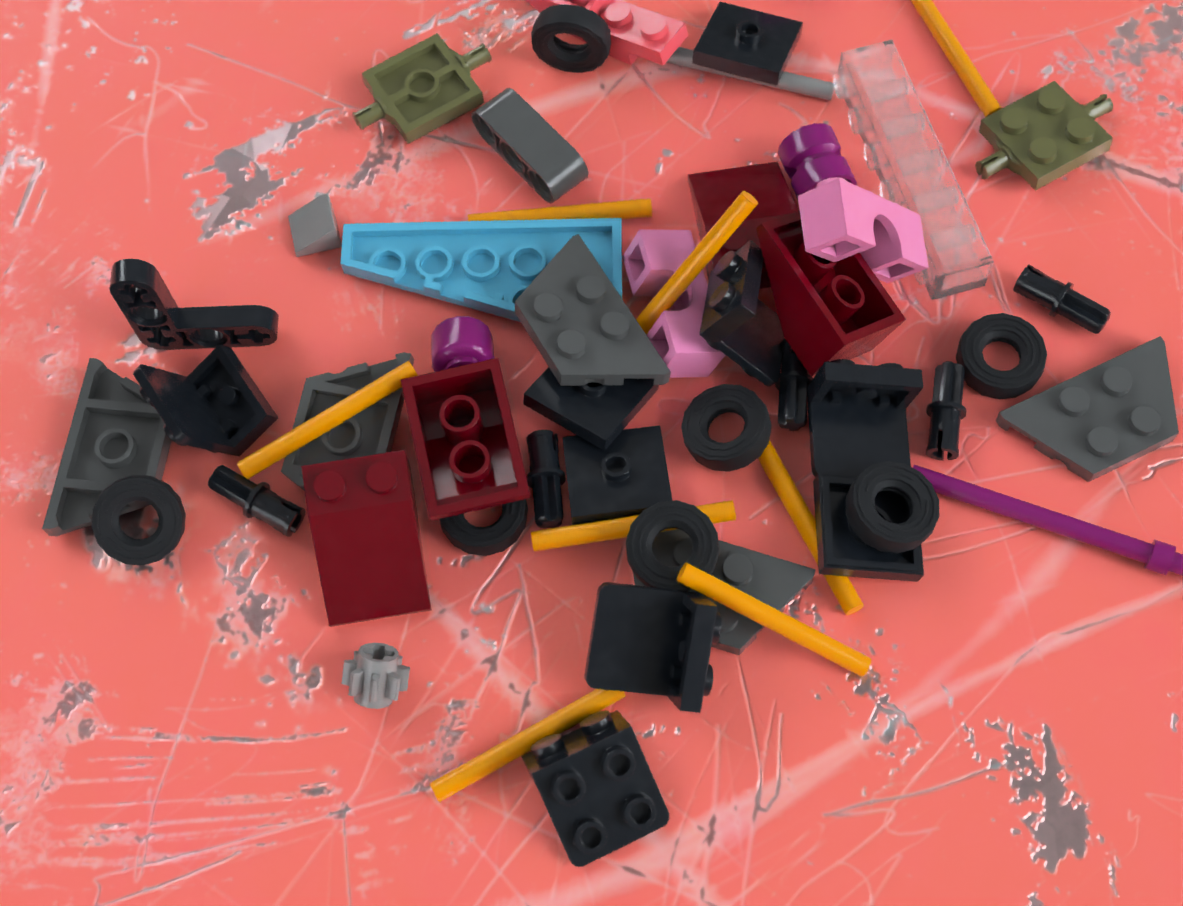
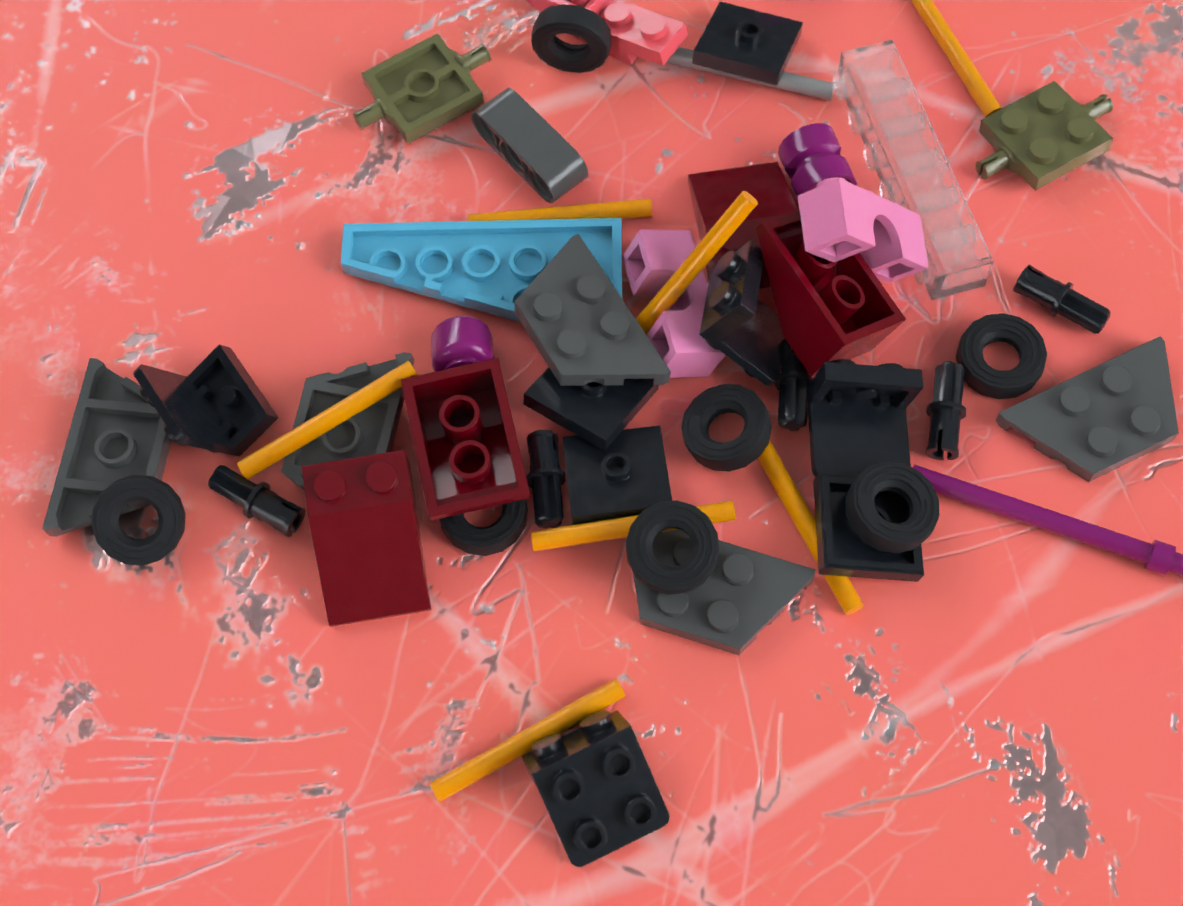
(165, 326): black beam -> none
(314, 227): light grey slope -> none
(375, 675): light grey gear -> none
(653, 643): black bracket -> none
(773, 619): light orange bar -> none

